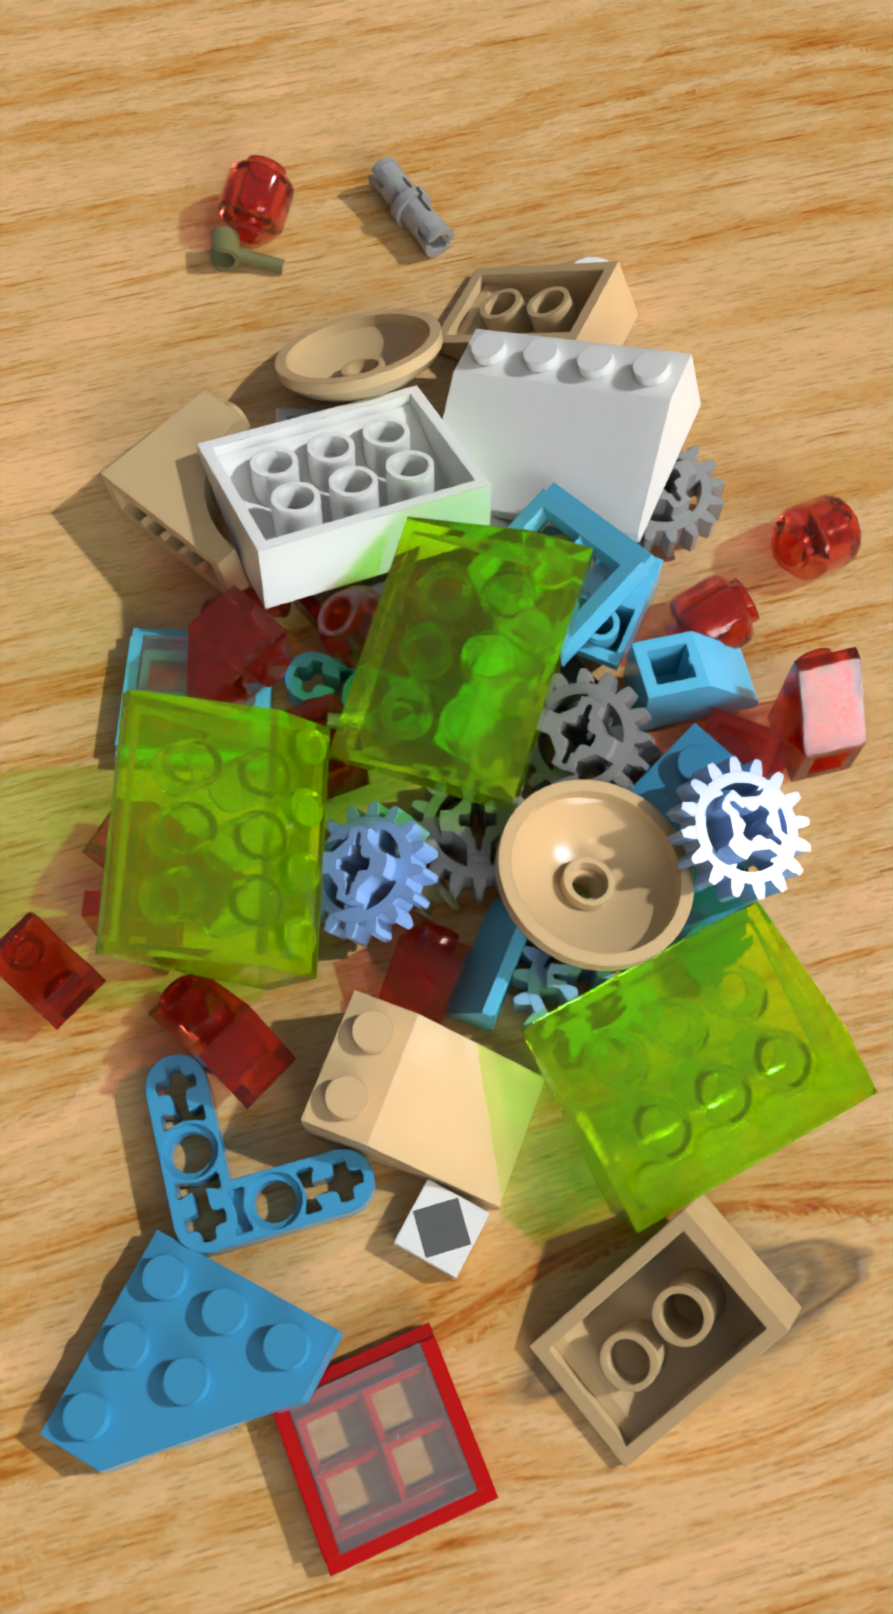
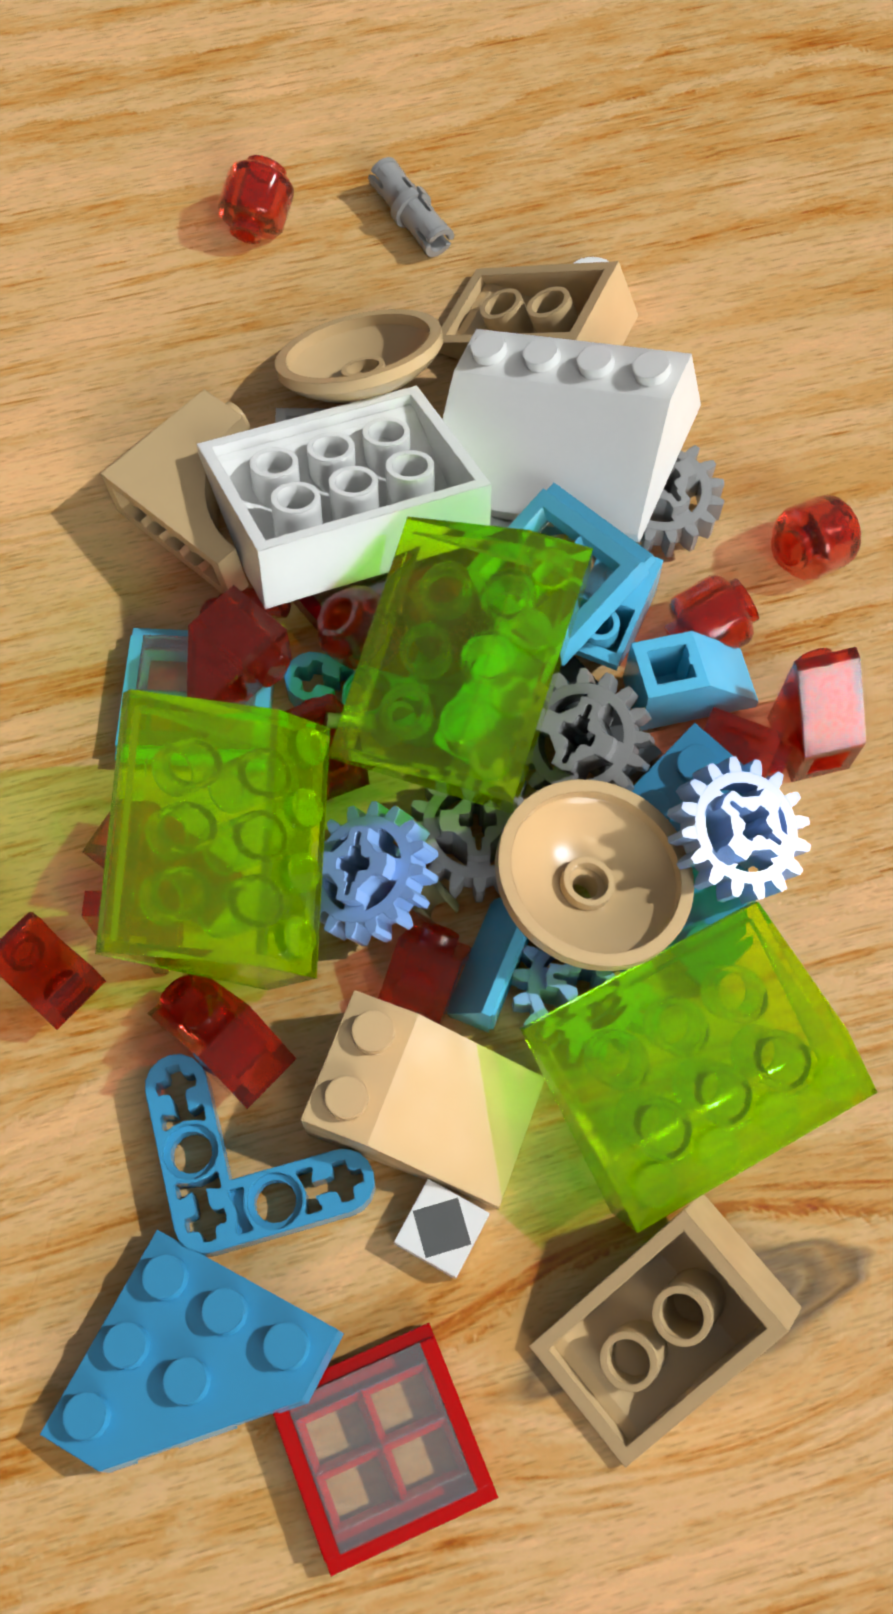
(228, 254): olive hand -> none

